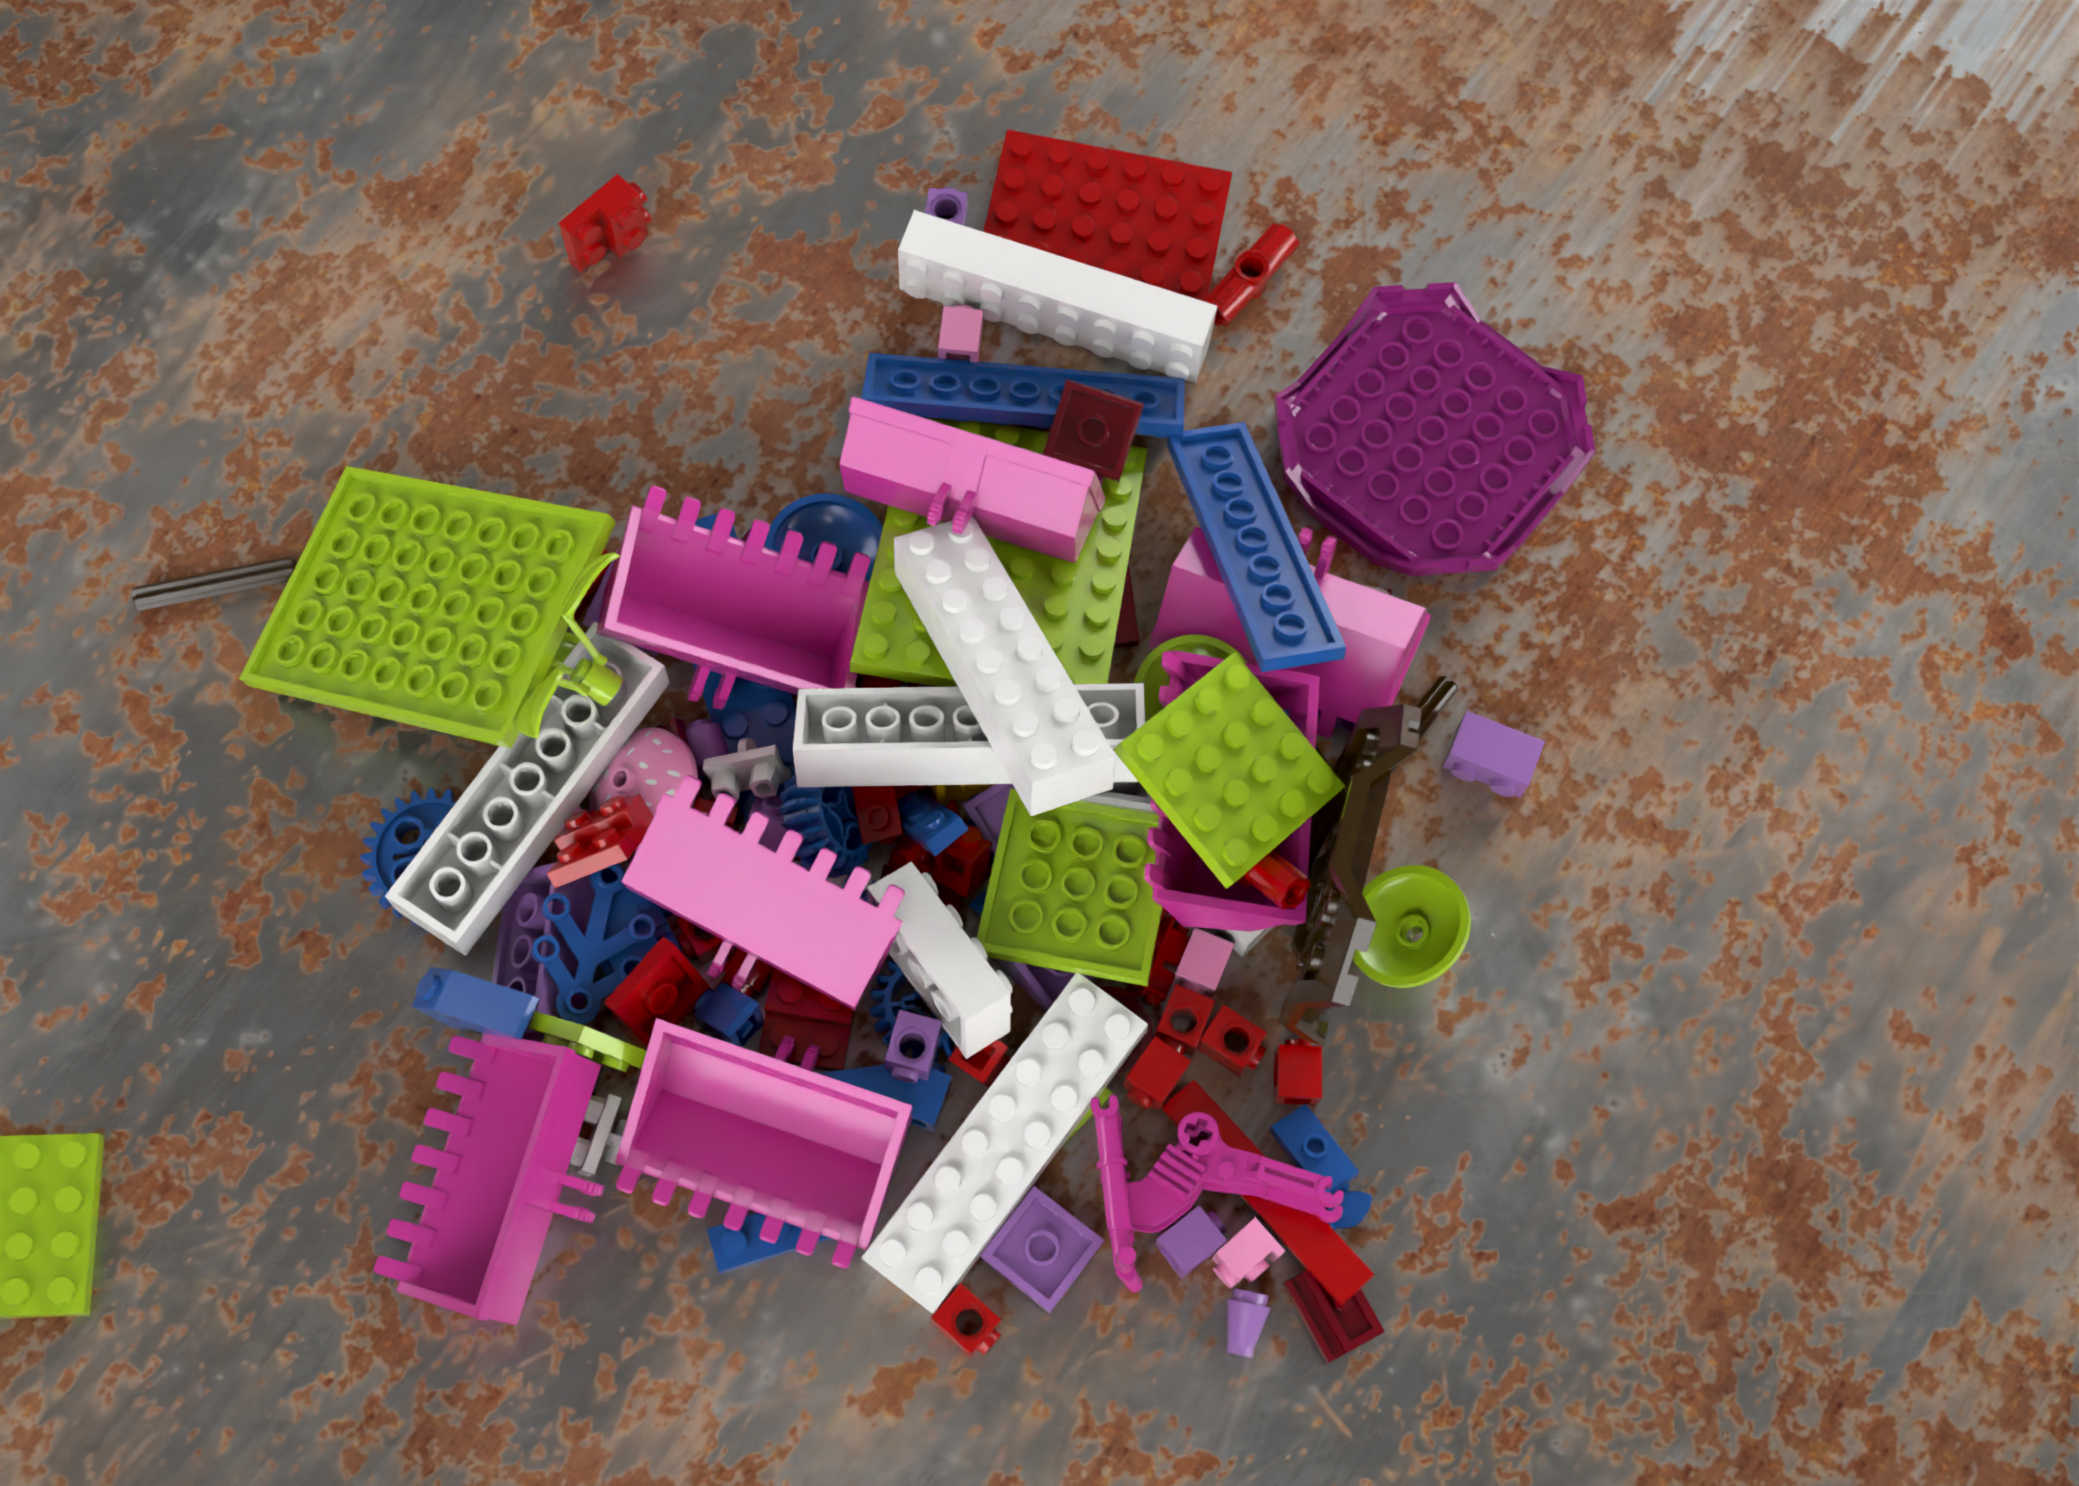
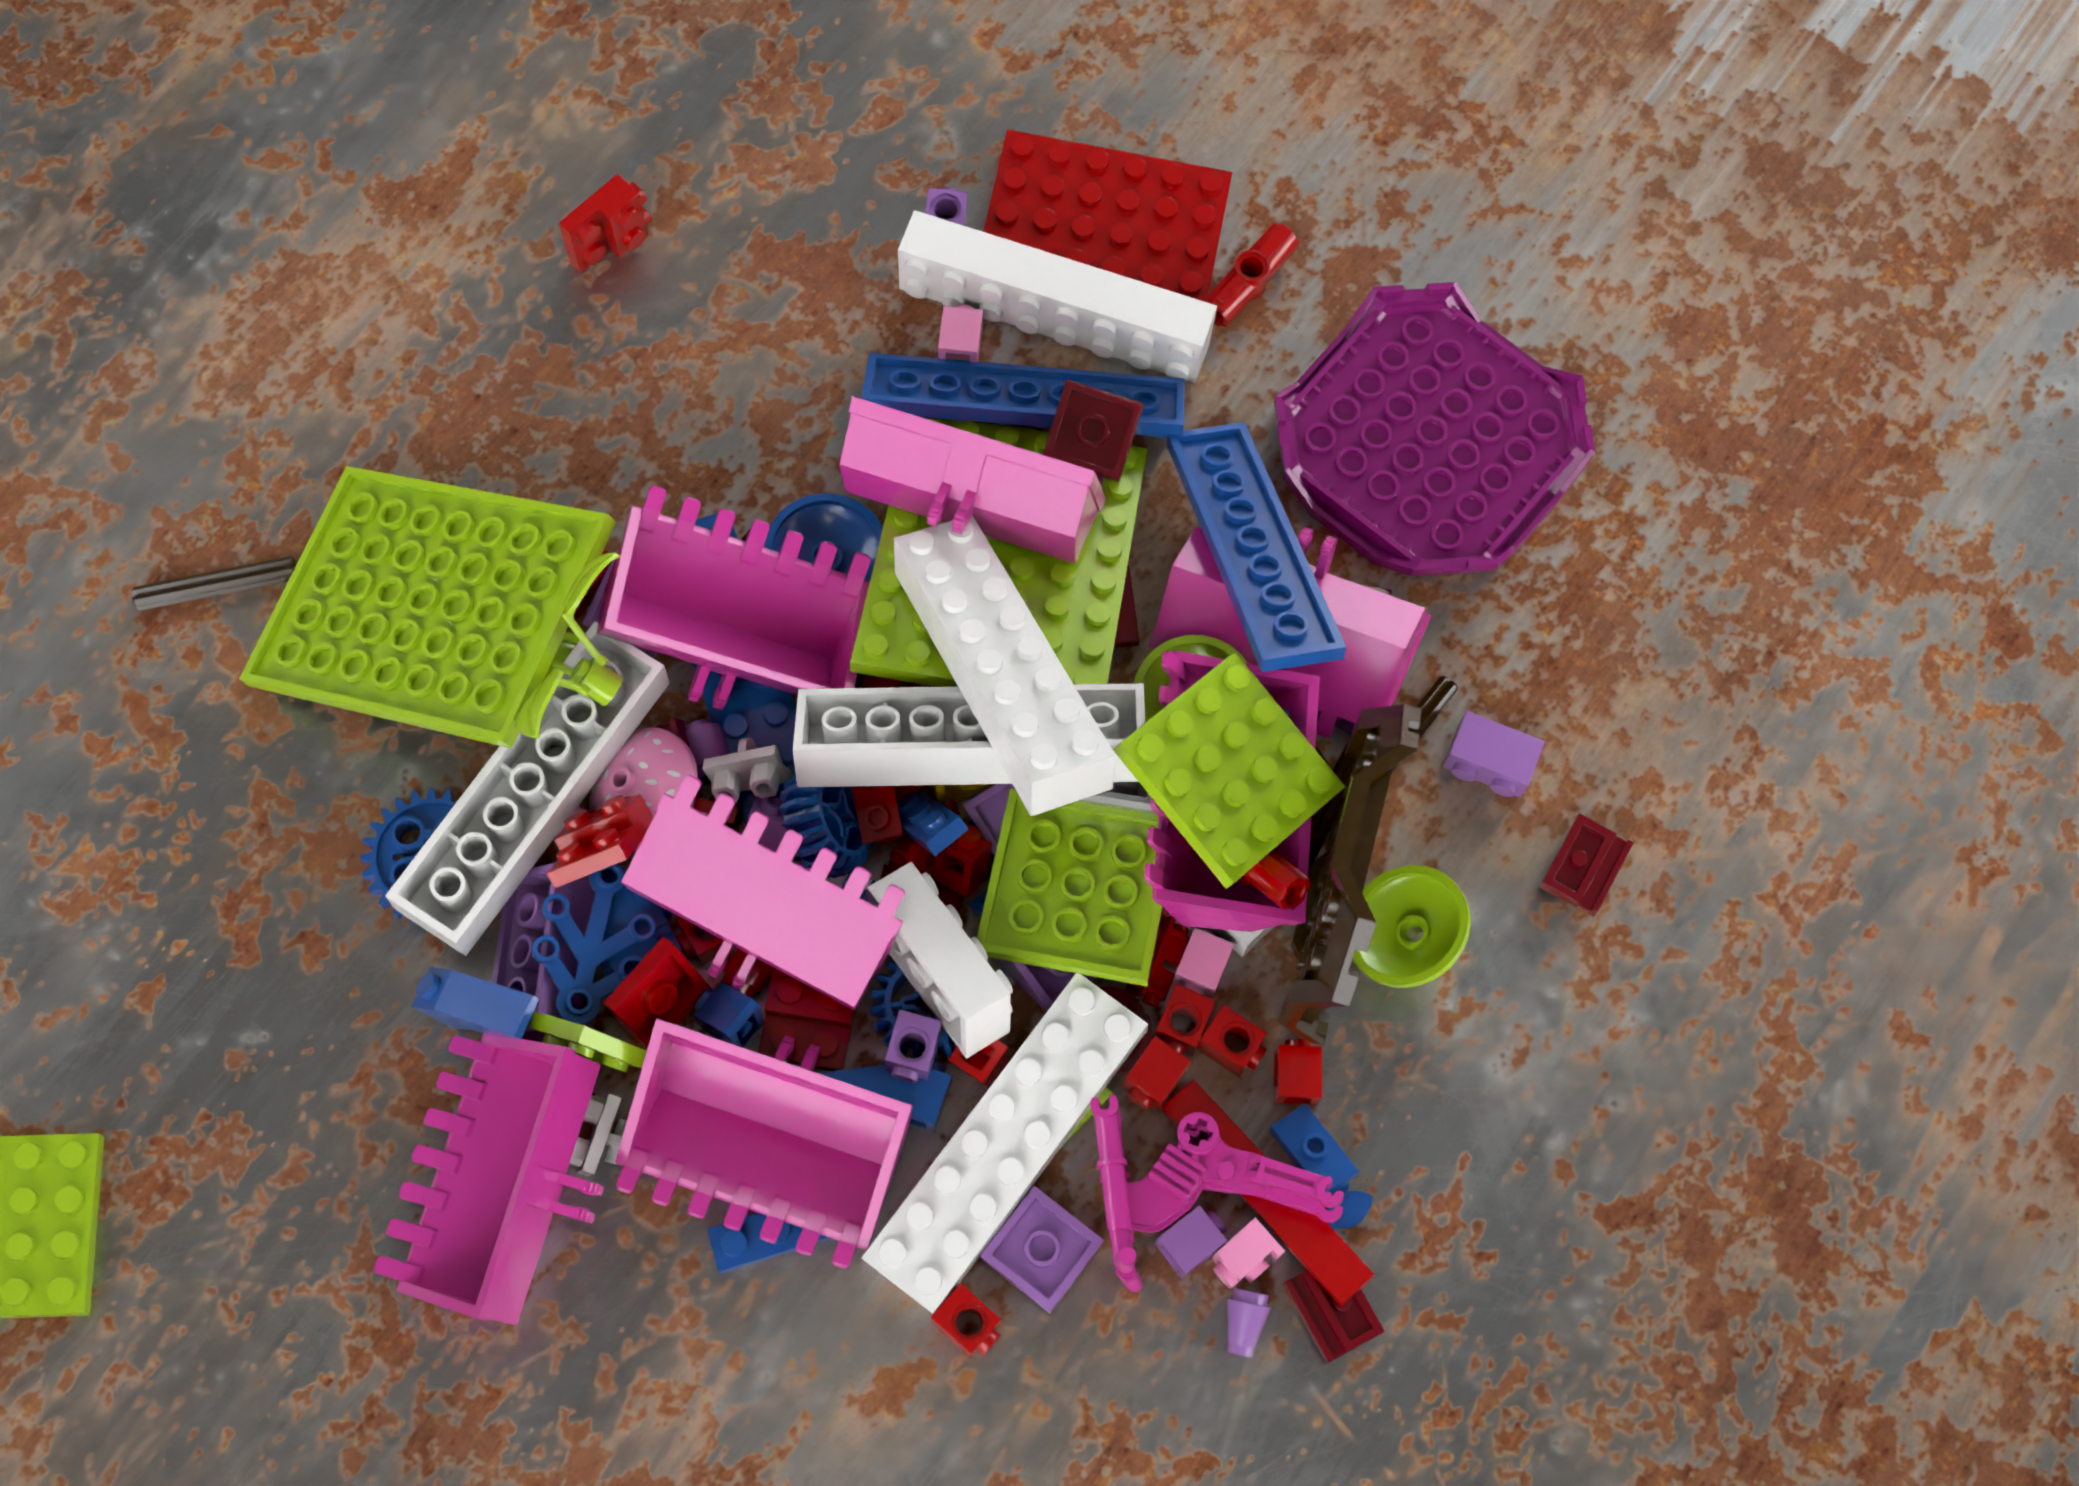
(1586, 864): none -> dark red plate

